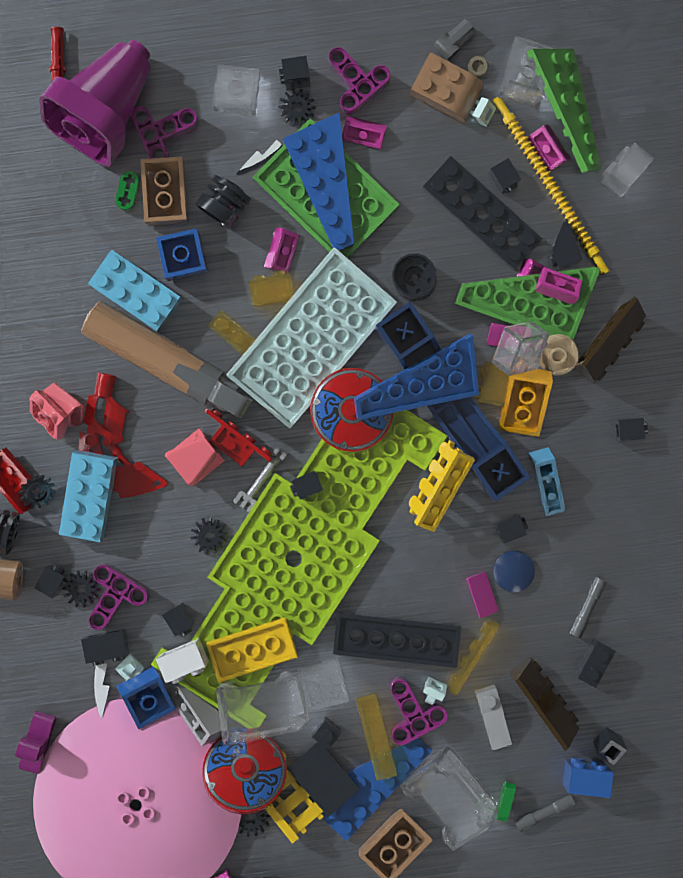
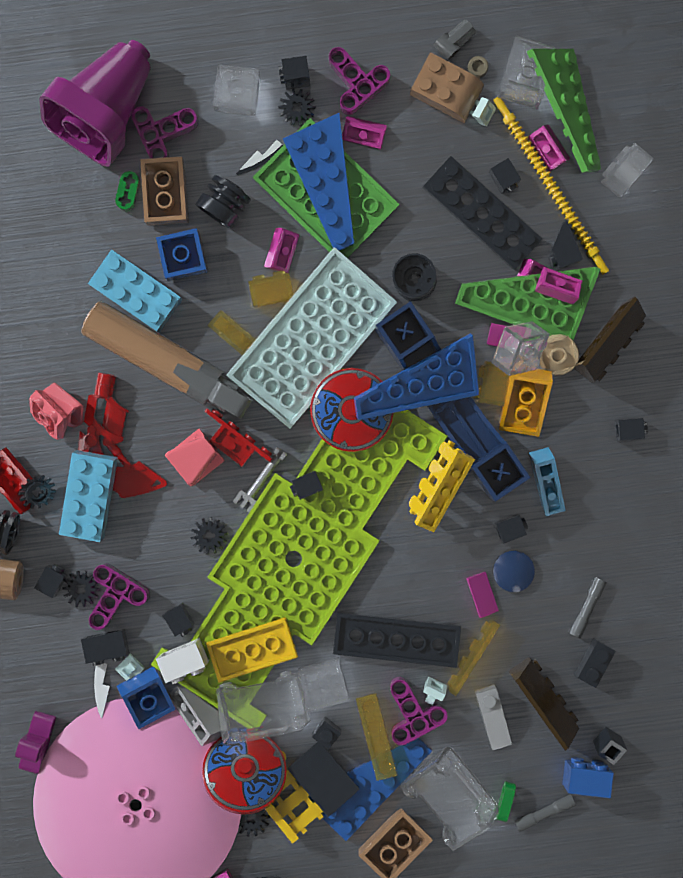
(57, 53): red pin -> none

